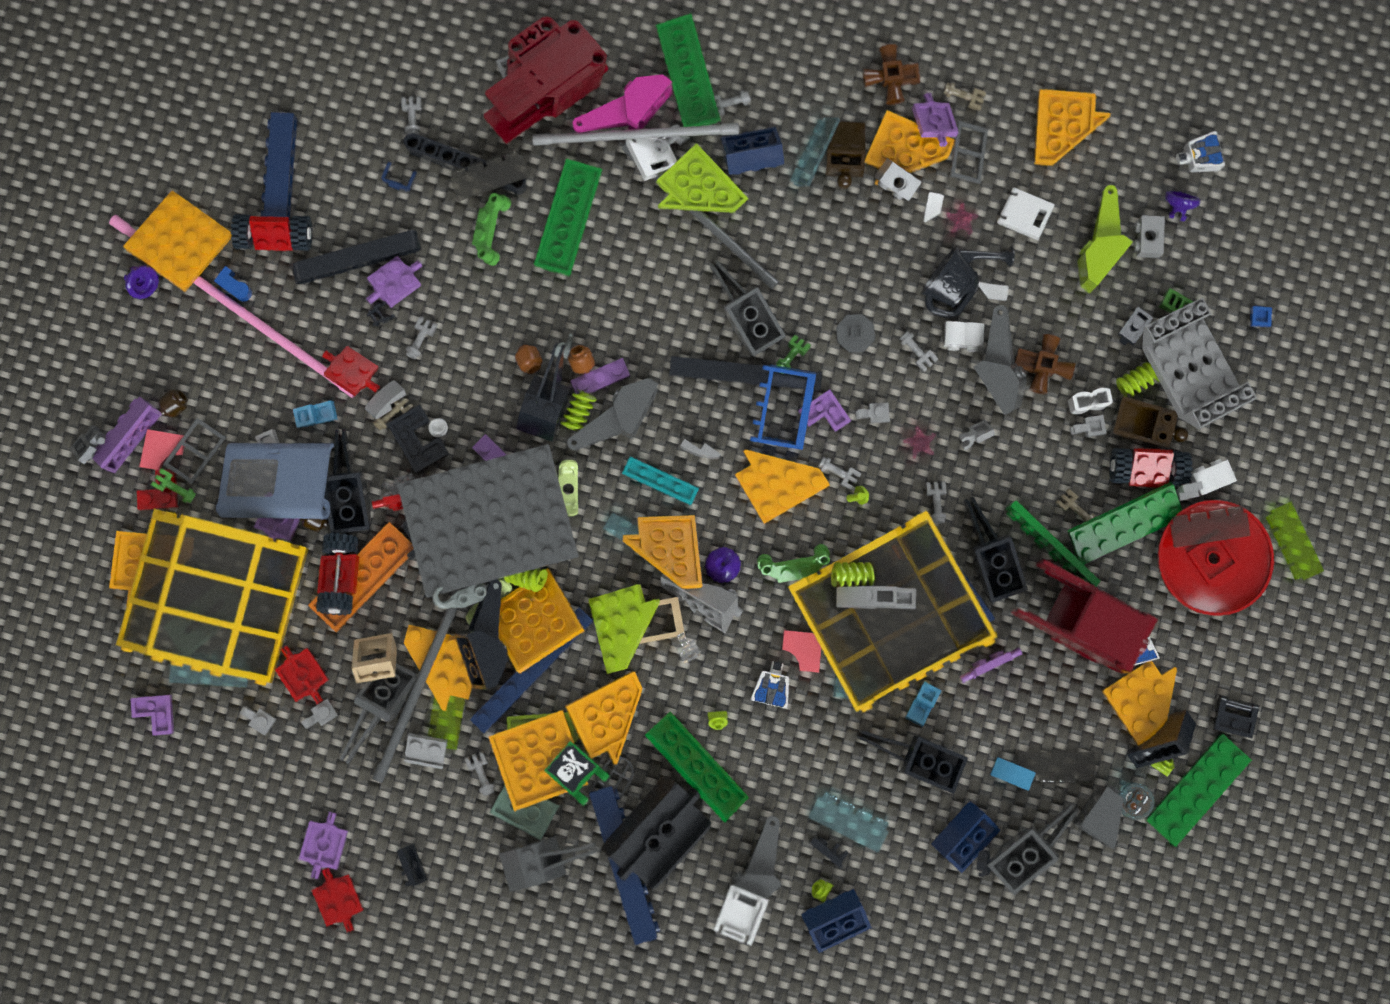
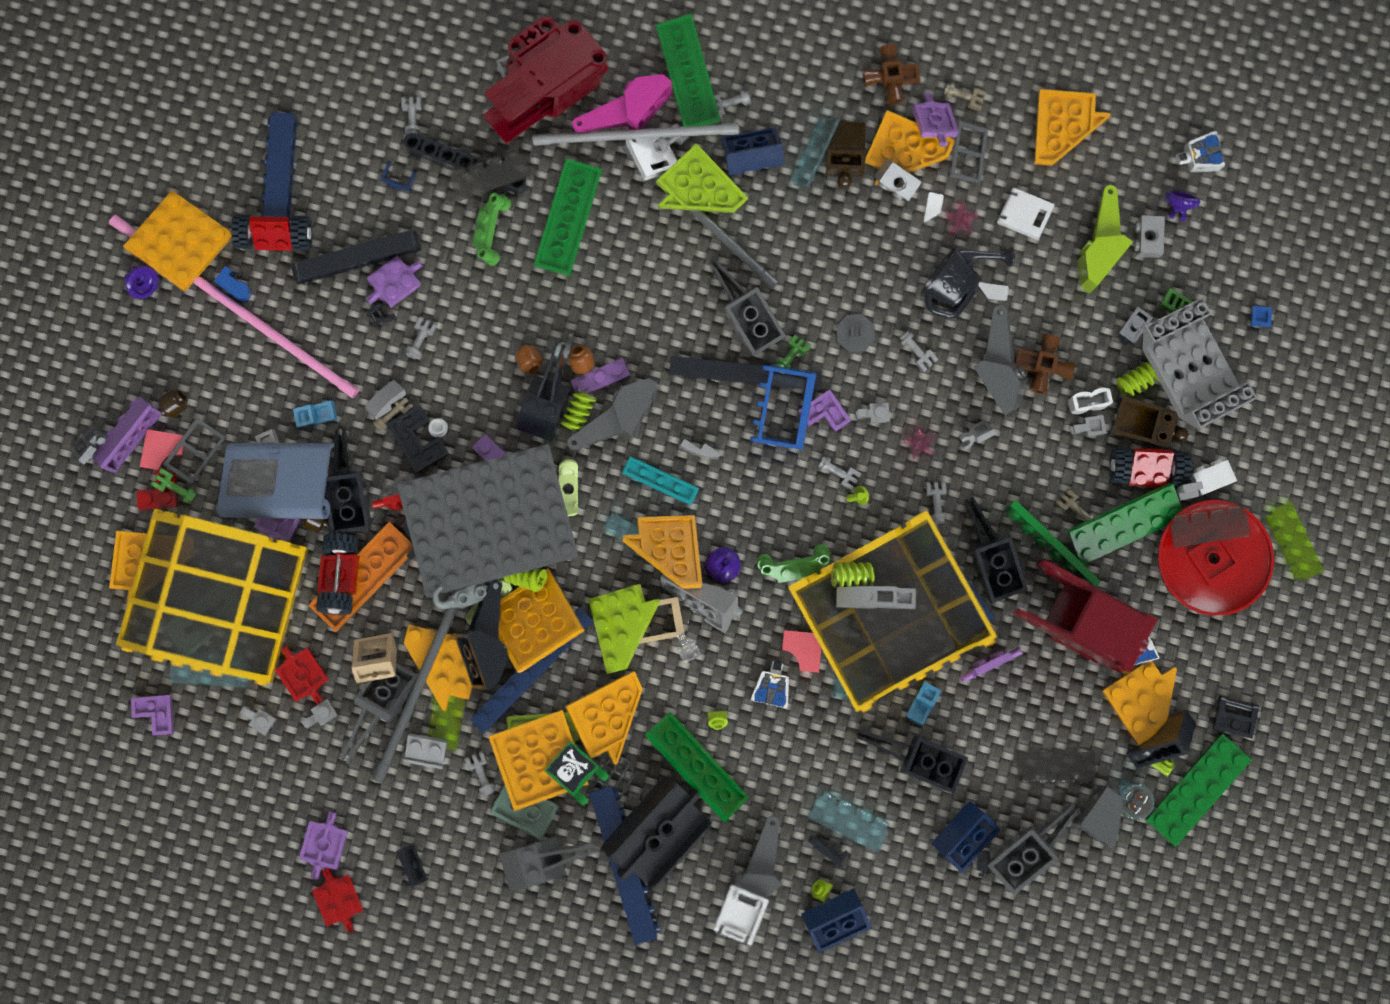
(351, 371): red plate -> none
(778, 484): light orange wing -> none
(963, 335): white brick -> none
(1012, 773): dark azure slope -> none

